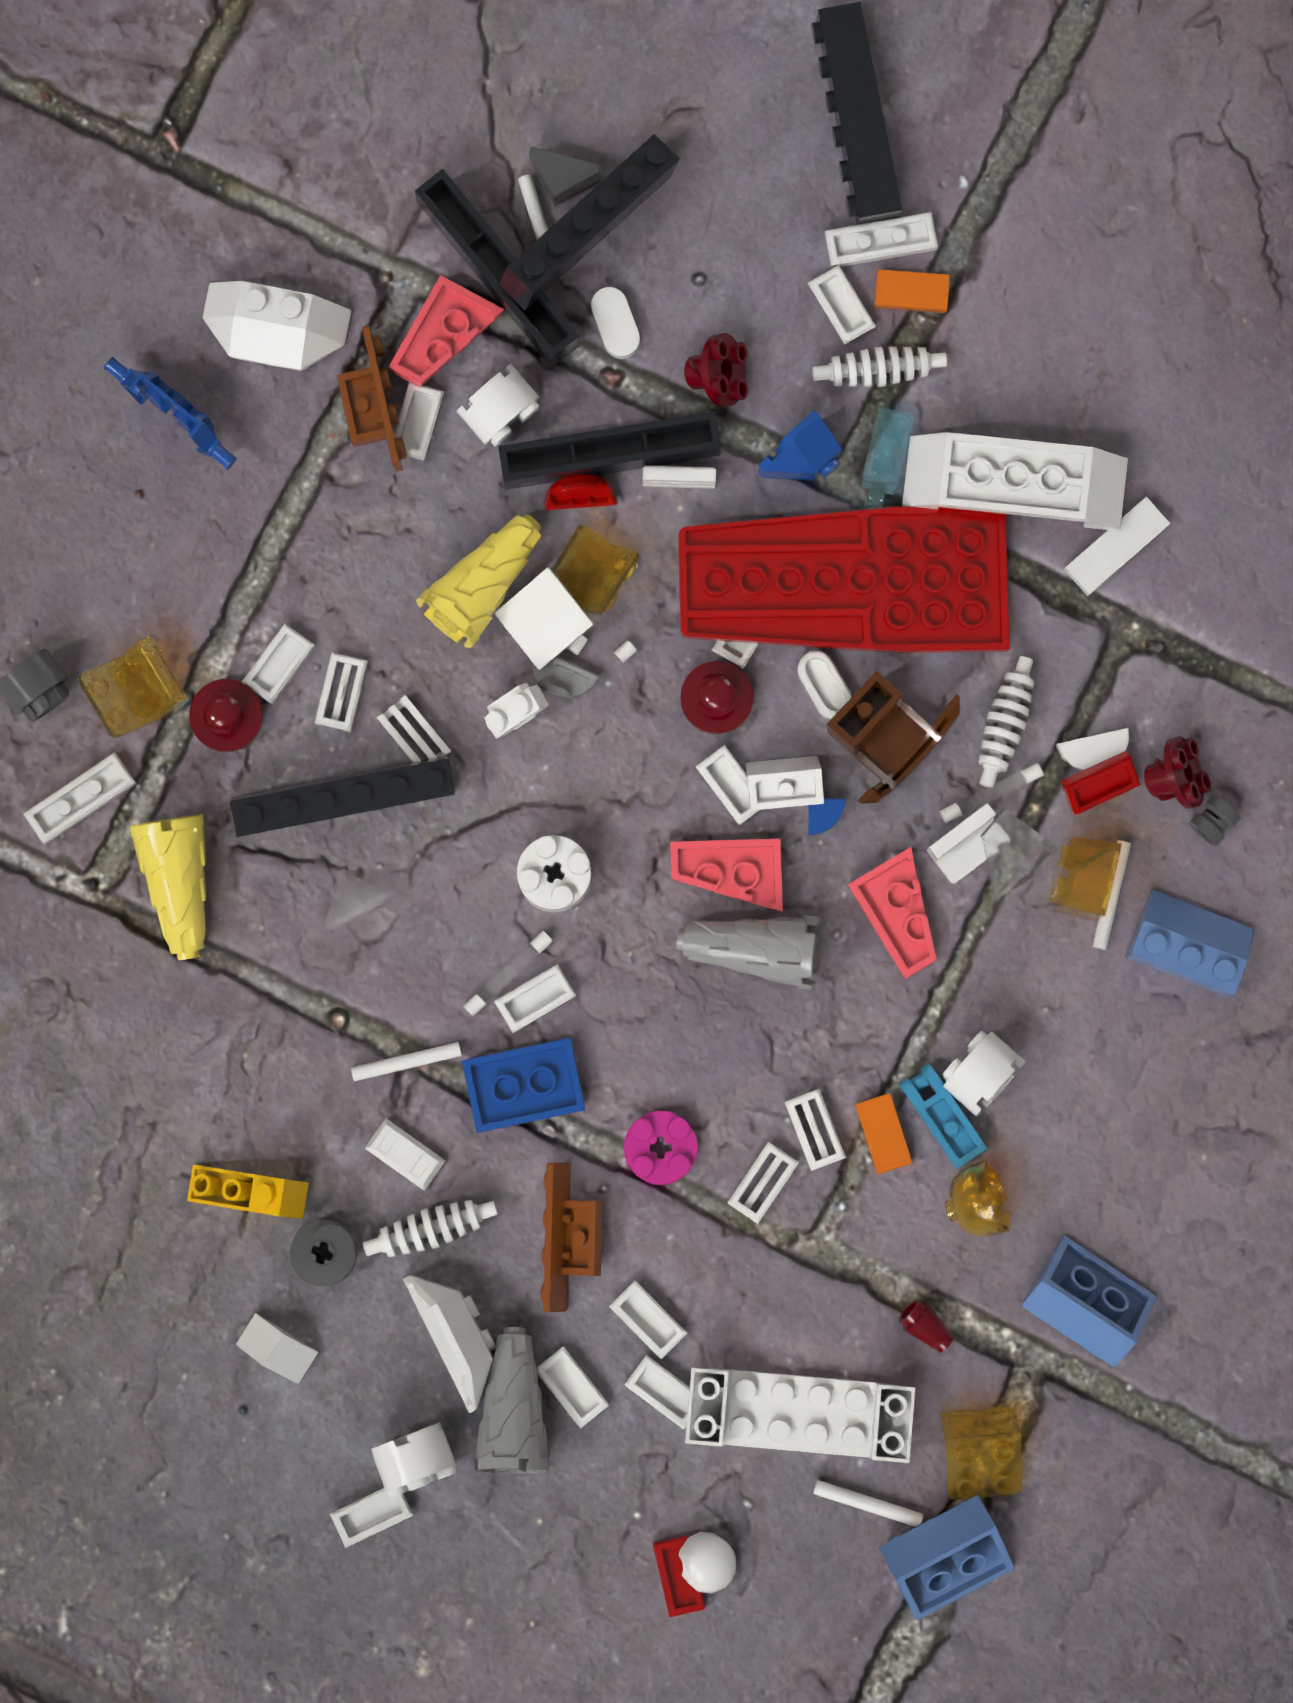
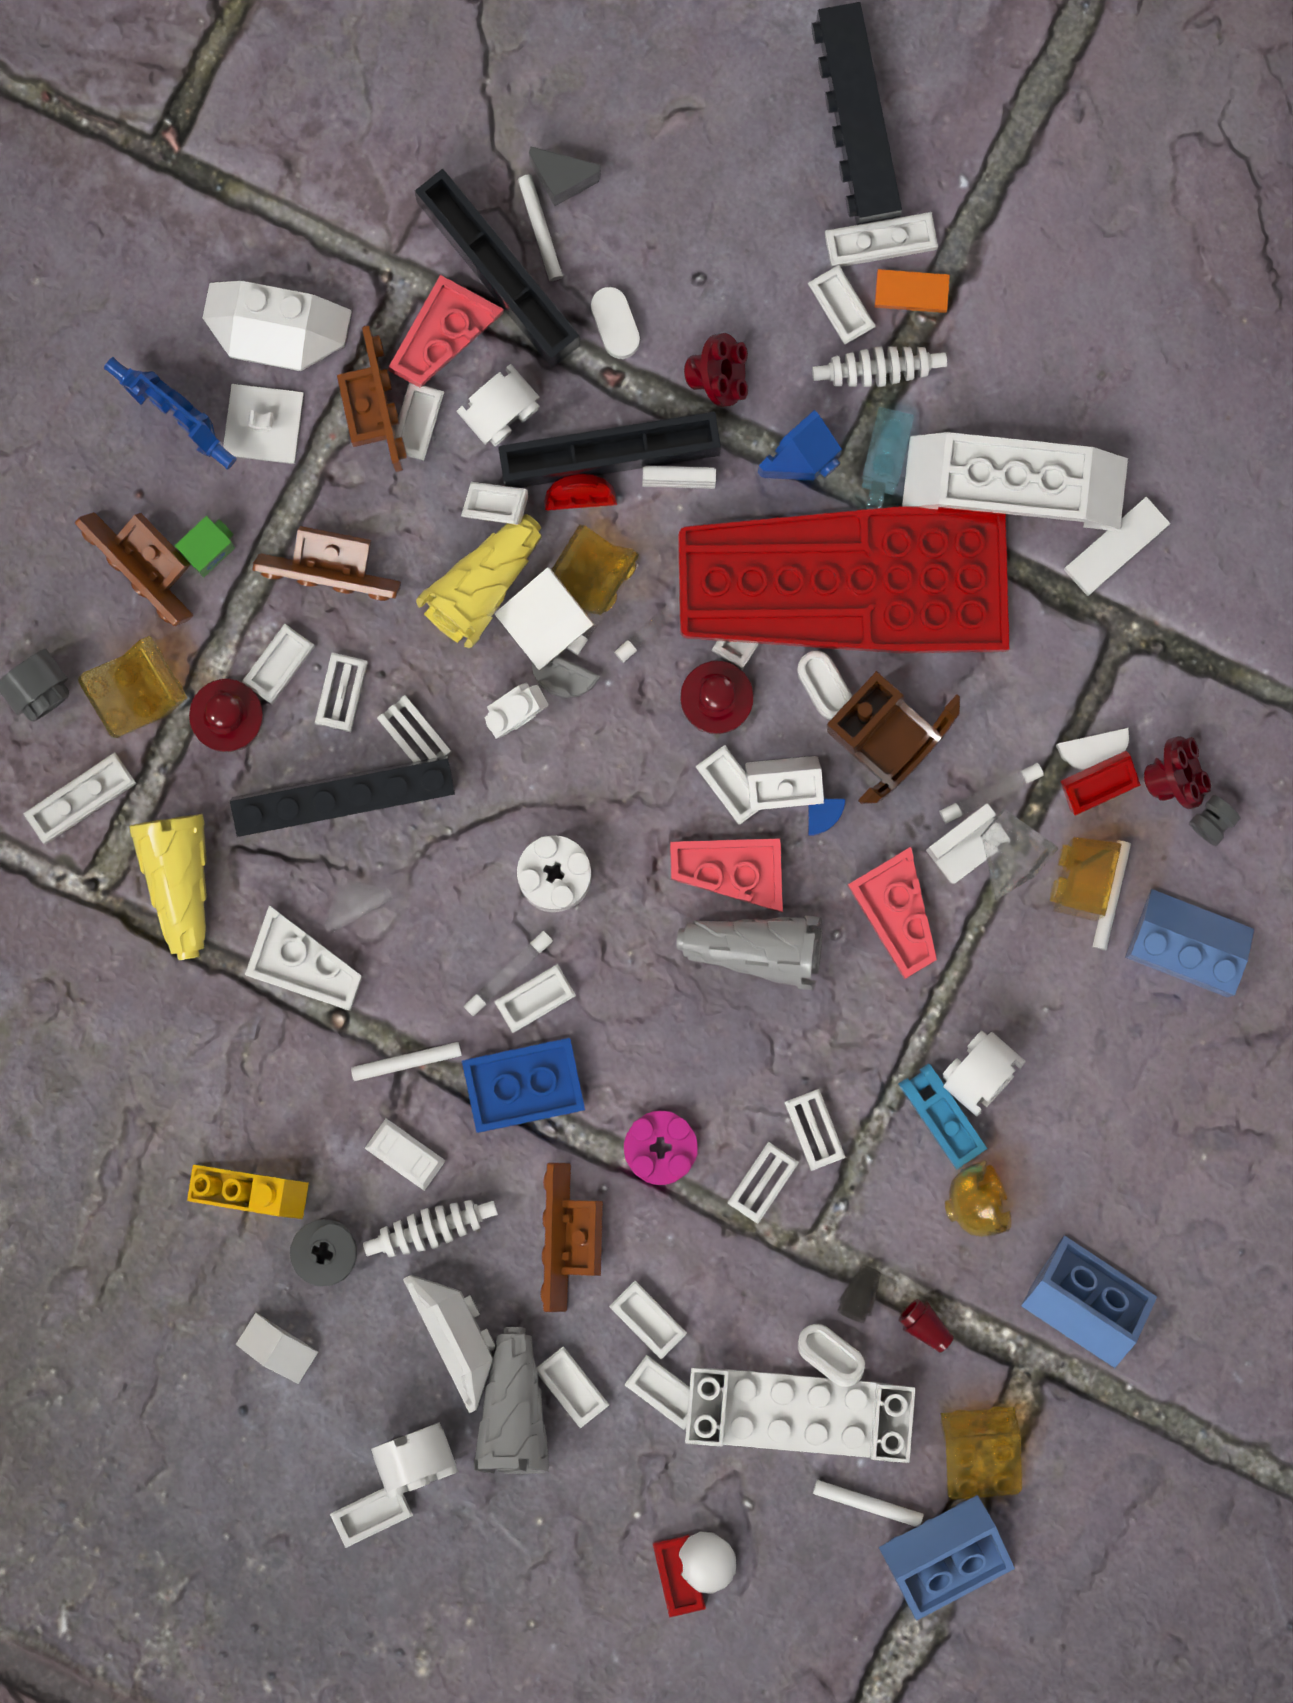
(144, 559): none -> dark orange bracket
(206, 545): none -> bright green brick
(263, 423): none -> white piece
(300, 964): none -> white wing
(329, 561): none -> bracket
(495, 503): none -> white tile
(589, 222): black brick -> none
(831, 1355): none -> white tile
(859, 1296): none -> clear smoke cone
(883, 1133): orange tile -> none
(1006, 721): white piece -> none

